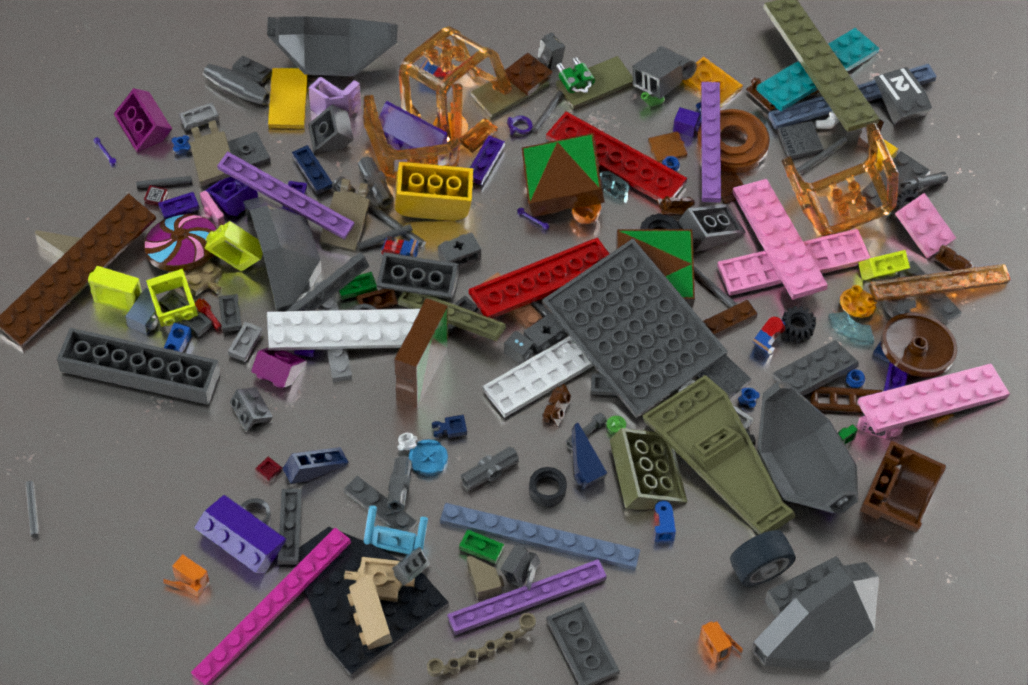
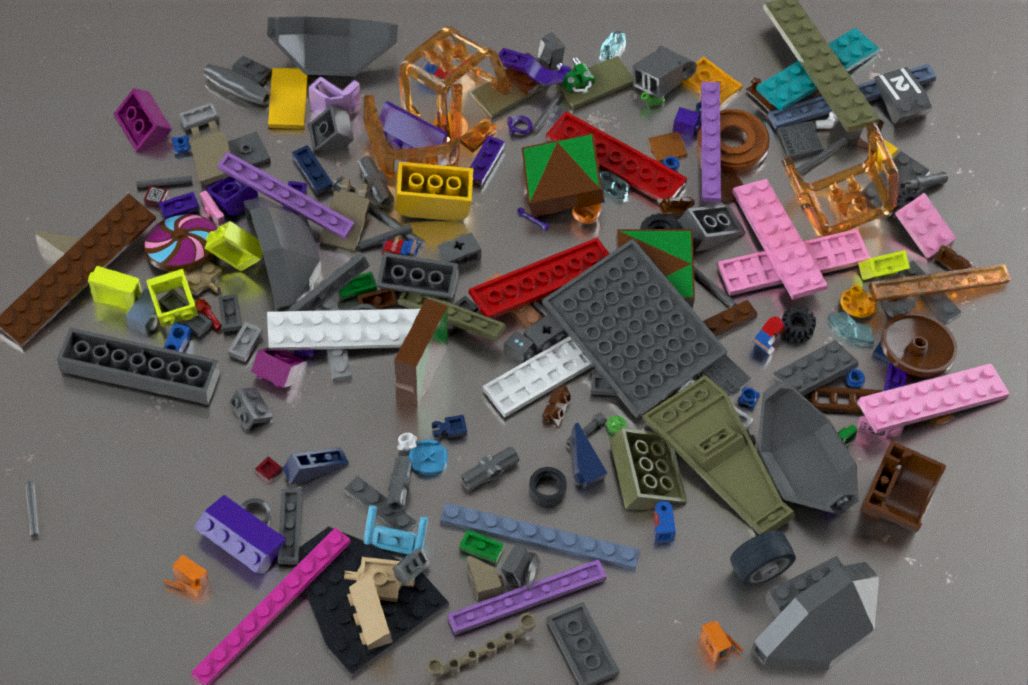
(112, 161): dark purple hinge -> none
(528, 65): none -> dark purple piece
(610, 43): none -> clear light blue beam

